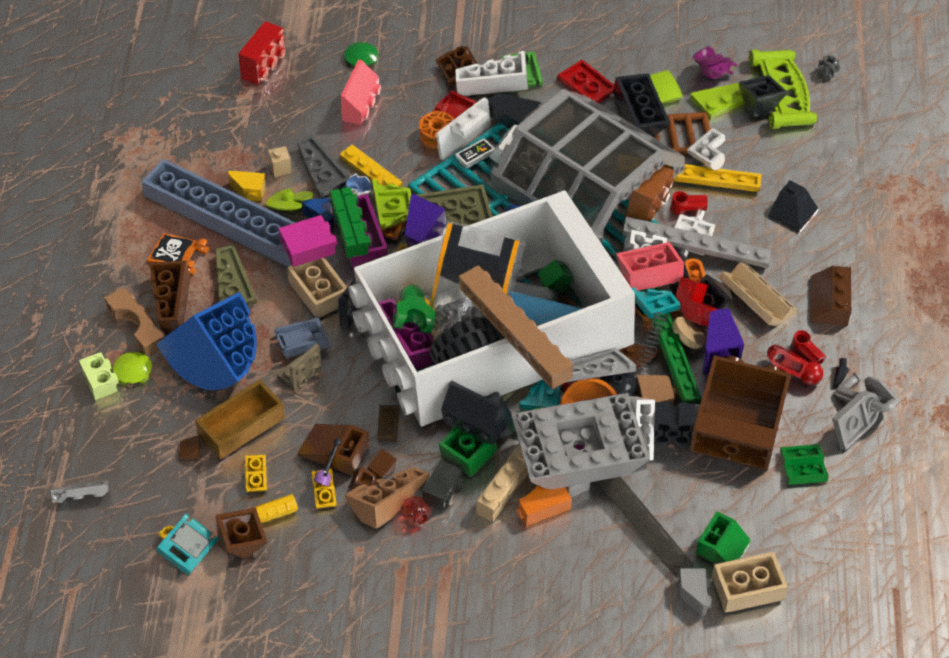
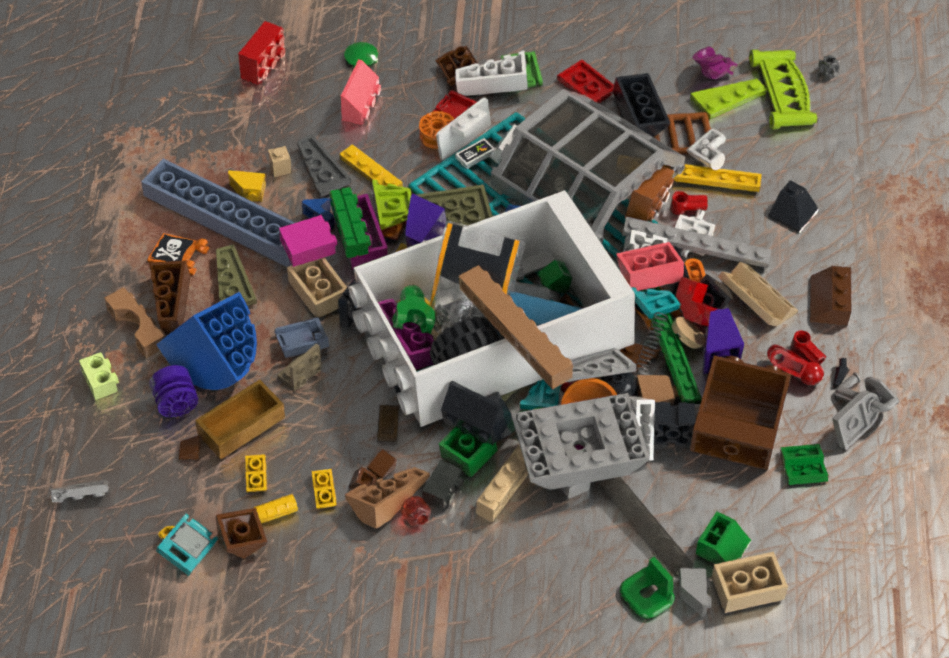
(132, 368): lime dish -> none
(173, 391): none -> dark purple wheel
(288, 200): lime piece -> none
(323, 476): hinge -> none
(347, 456): reddish brown slope -> none
(359, 185): medium blue hair -> none
(511, 109): black slope -> none
(543, 504): orange arch -> none
(651, 575): none -> green piece
(666, 87): lime slope -> none
(761, 94): black slope -> none

